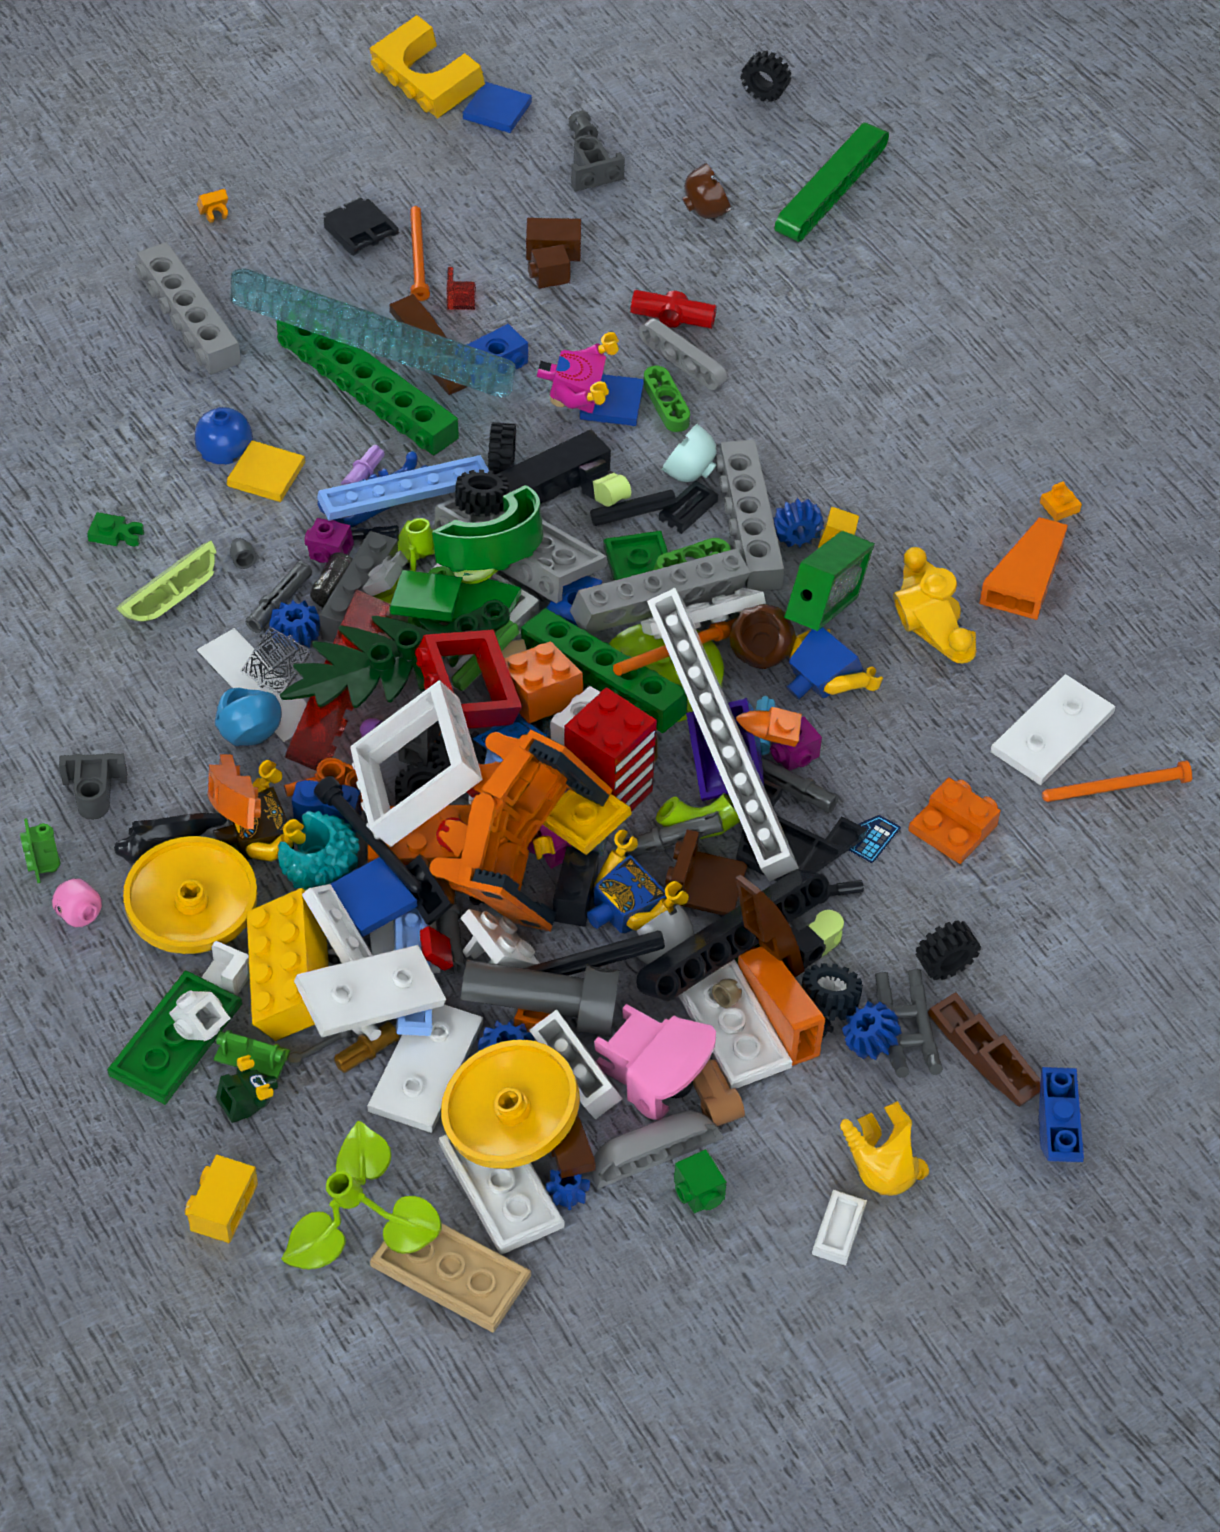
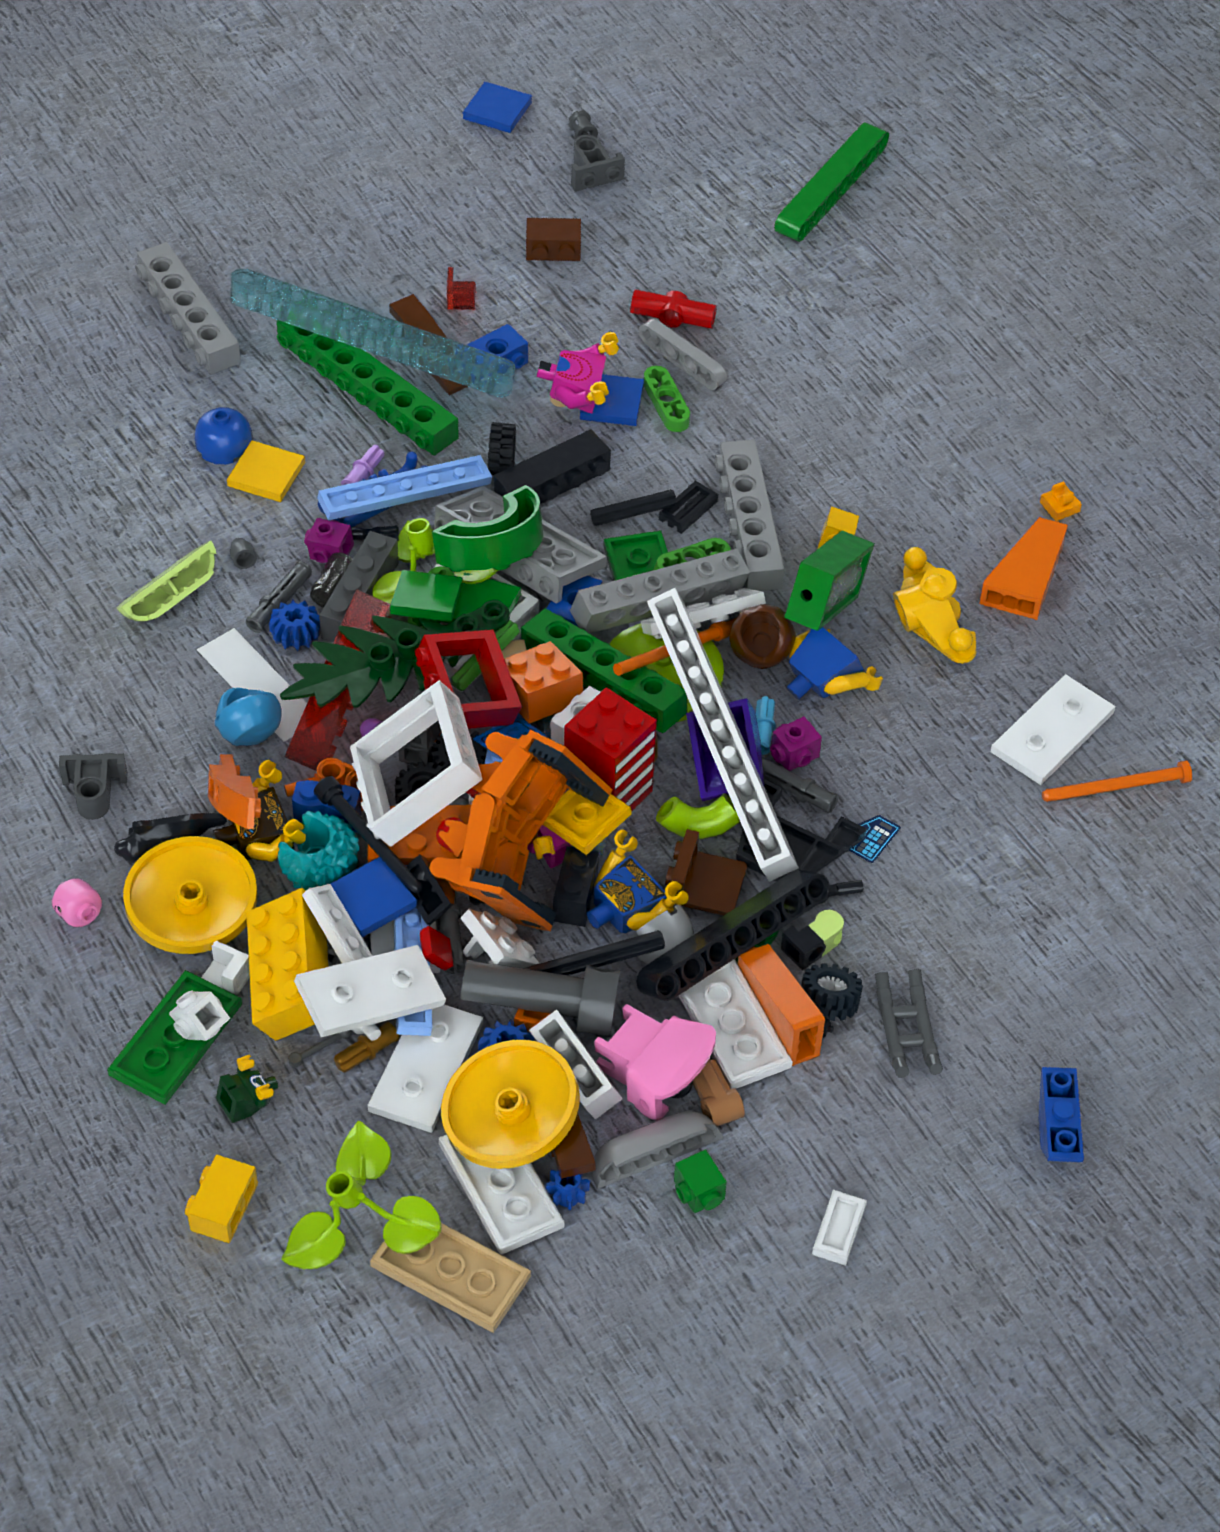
(42, 847): bright green hinge -> none
(111, 529): green plate -> none
(213, 202): light orange tile -> none
(268, 1058): bright green hinge -> none
(273, 661): clear piece -> none
(358, 225): black plate -> none
(385, 574): light grey plate -> none
(419, 288): orange bar -> none
(433, 91): yellow arch -> none
(481, 492): black tyre -> none
(549, 266): reddish brown brick -> none
(603, 484): leg -> none
(665, 837): dark grey pin -> none
(692, 457): light aqua cylinder -> none
(705, 194): reddish brown cylinder -> none
(726, 992): dark tan hinge -> none
(769, 925): reddish brown slope -> none
(772, 67): black tyre -> none
(773, 725): orange plate -> none
(798, 522): blue gear -> none
(871, 1030): blue gear -> none
(889, 1167): yellow piece -> none
(948, 950): black tyre -> none
(956, 819): orange plate -> none
(985, 1050): reddish brown slope -> none

